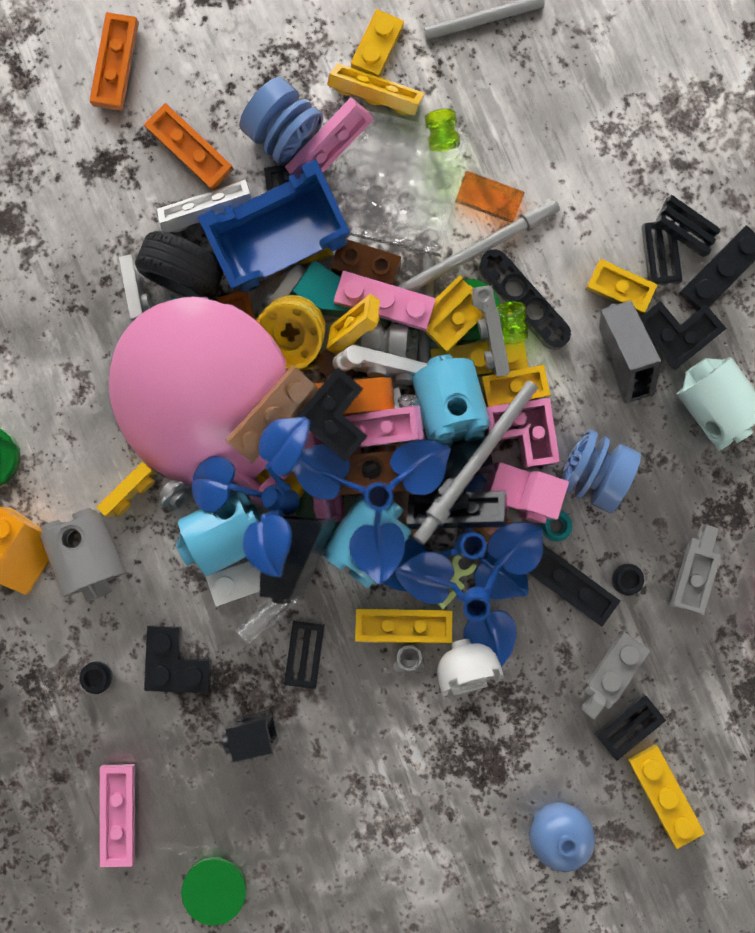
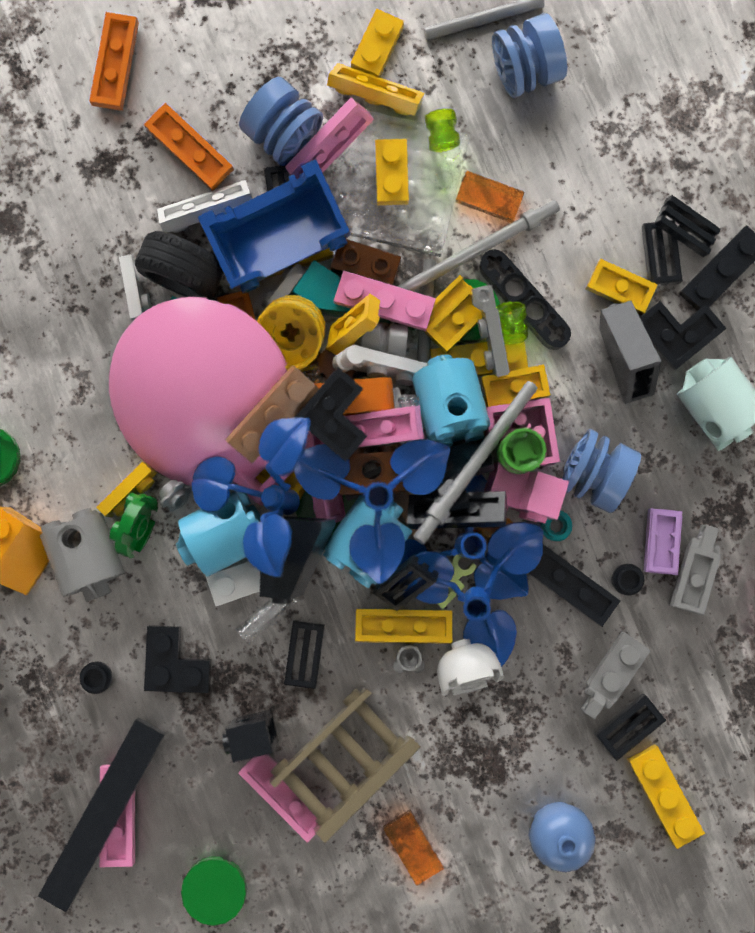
(102, 814): none -> black tile
(135, 525): none -> green plate
(281, 798): none -> bright pink plate
(352, 796): none -> dark tan fence
(392, 172): none -> yellow plate
(413, 847): none -> clear orange tile
(418, 570): none -> black tile
(521, 451): none -> bright green wheel
(529, 55): none -> medium blue wheel
(663, 541): none -> lavender plate

